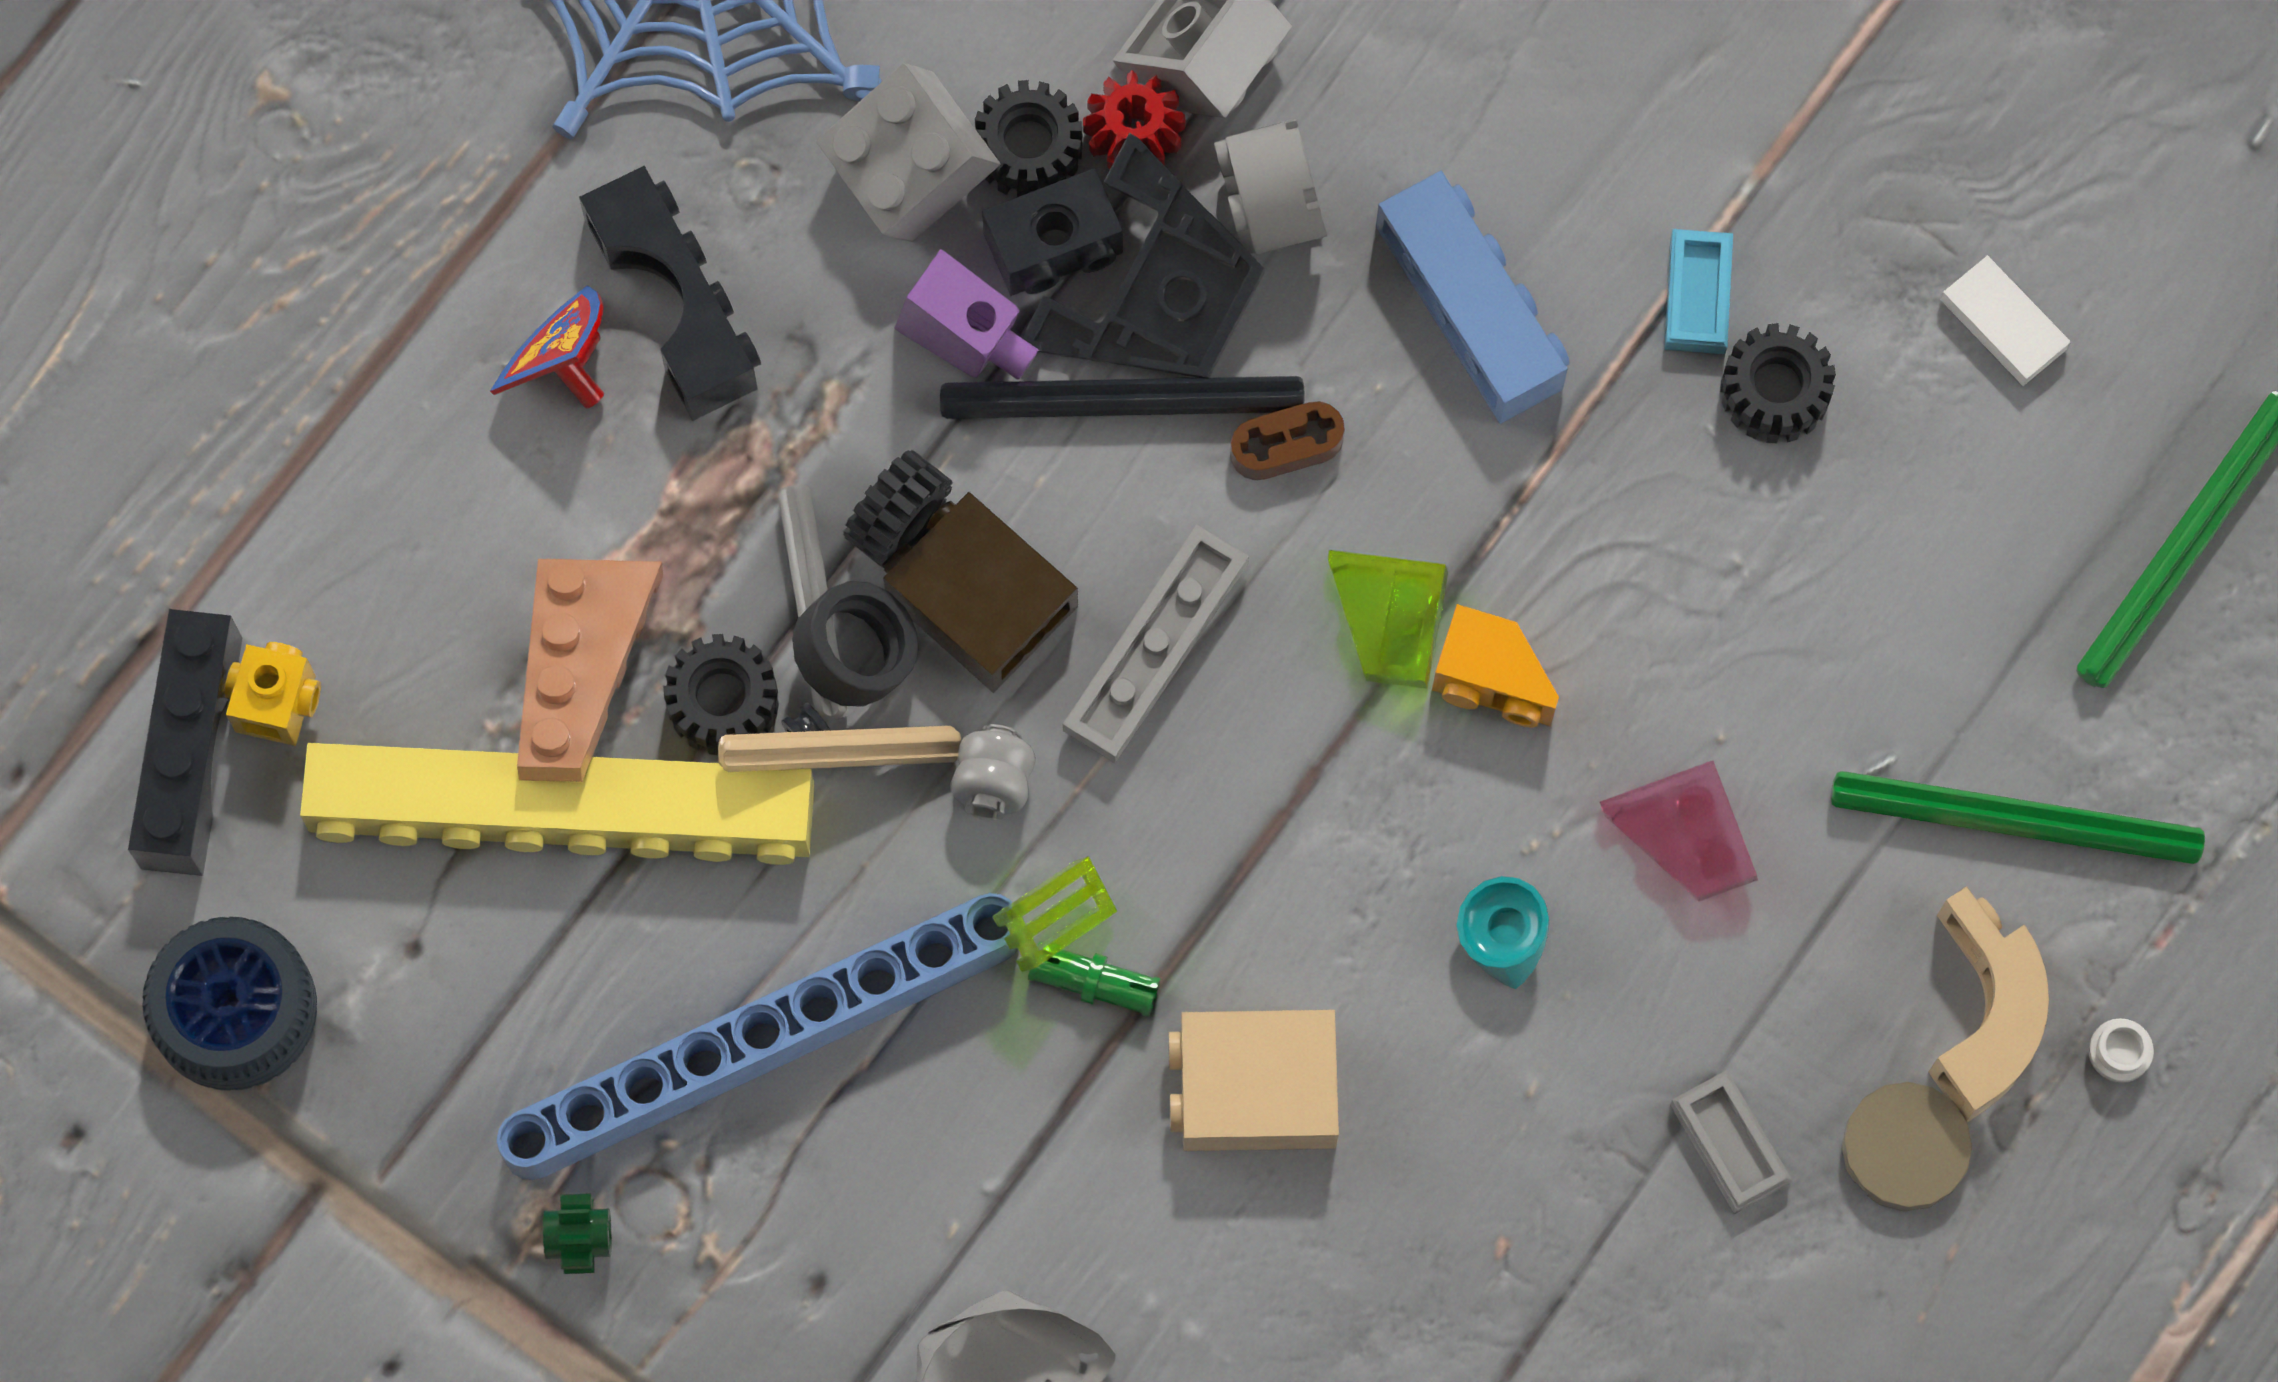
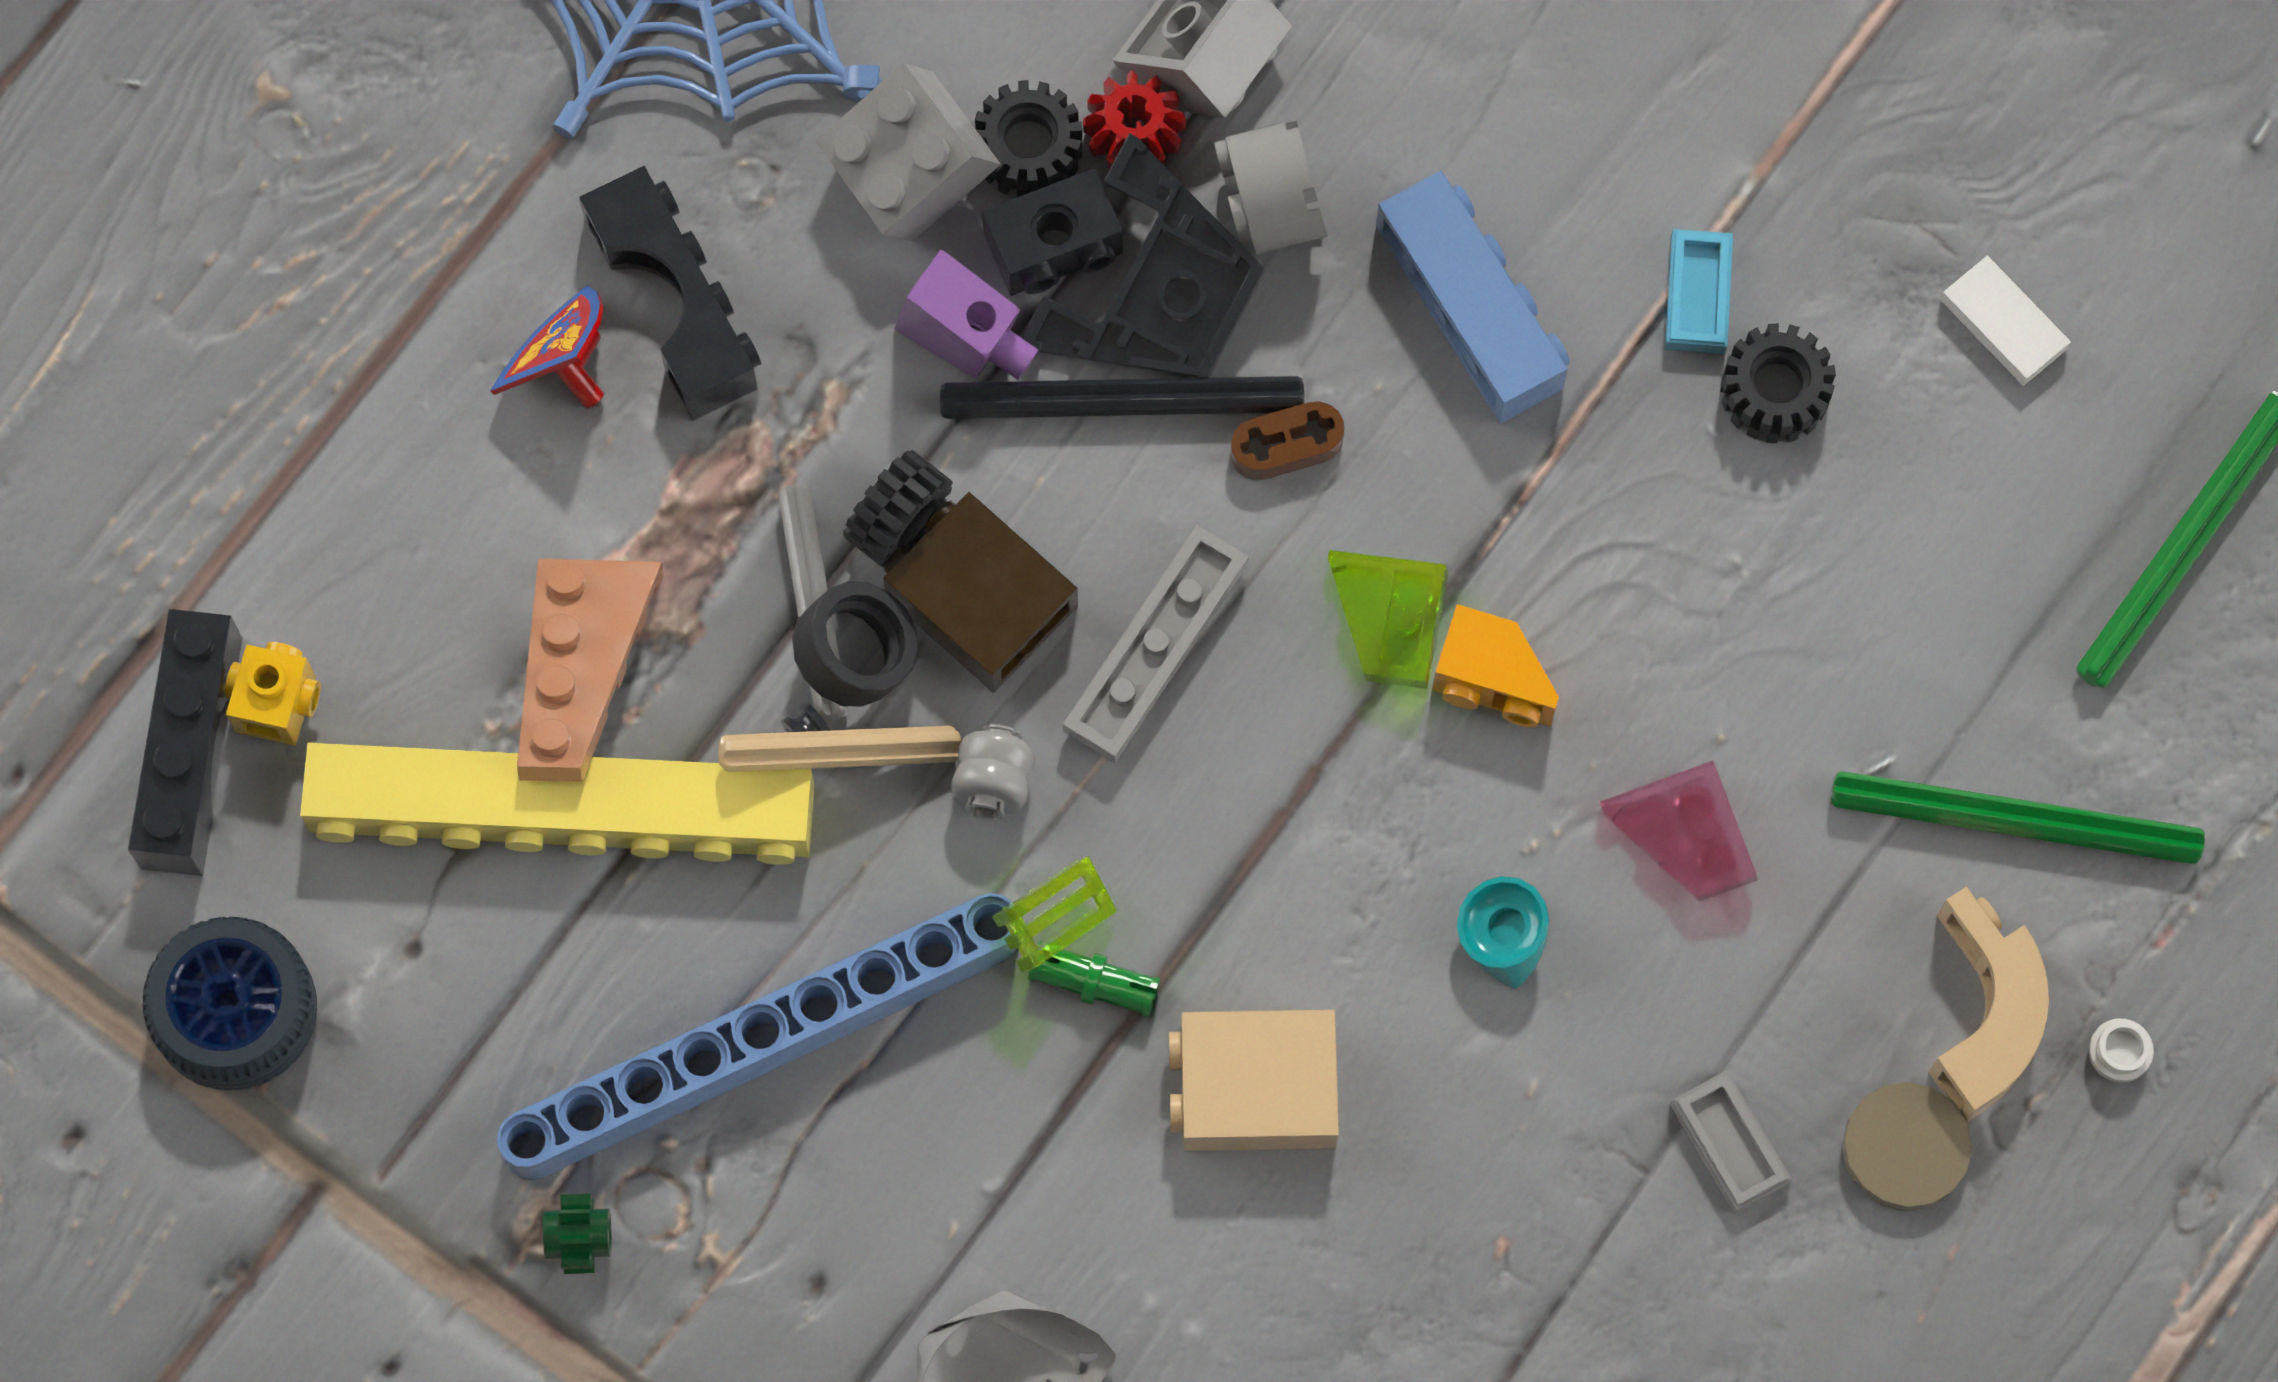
(713, 659): black tyre -> none

